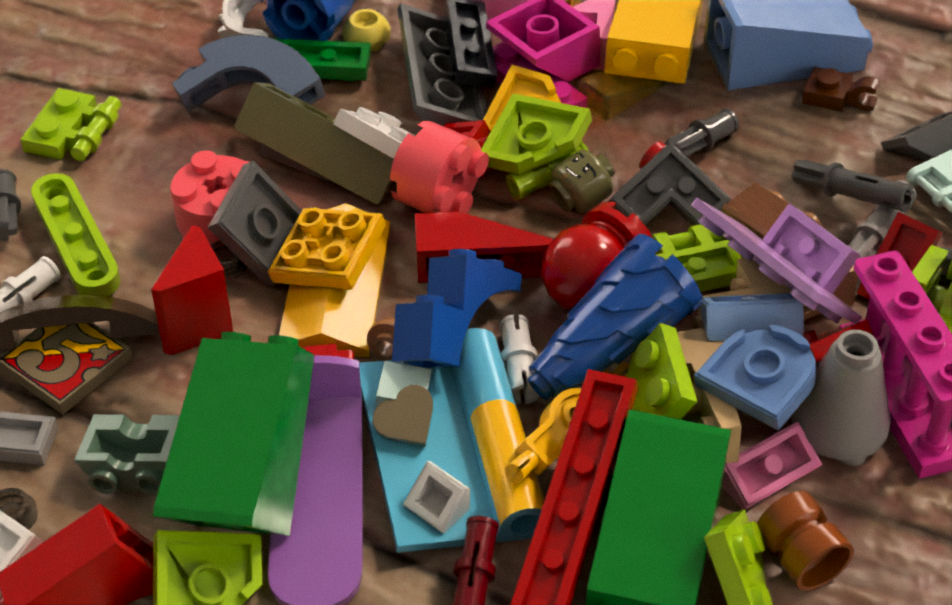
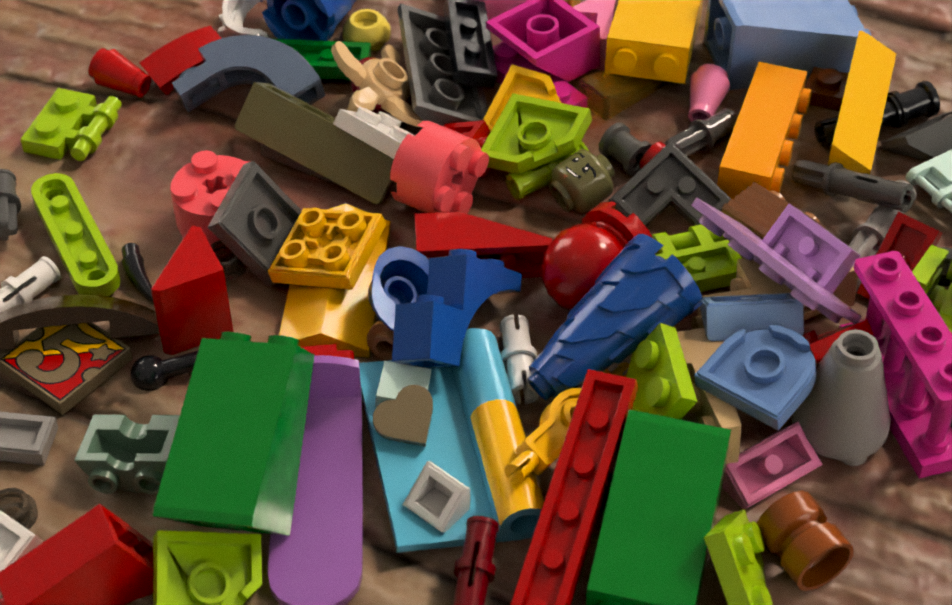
(118, 73): none -> red cone
(134, 268): none -> black helmet
(152, 372): none -> black bar
(175, 57): none -> red slope
(377, 83): none -> tan animal
(397, 279): none -> blue piece
(623, 147): none -> dark grey bush
(707, 91): none -> bright pink cone
(764, 130): none -> light orange brick
(862, 105): none -> yellow slope
(898, 110): none -> black pin

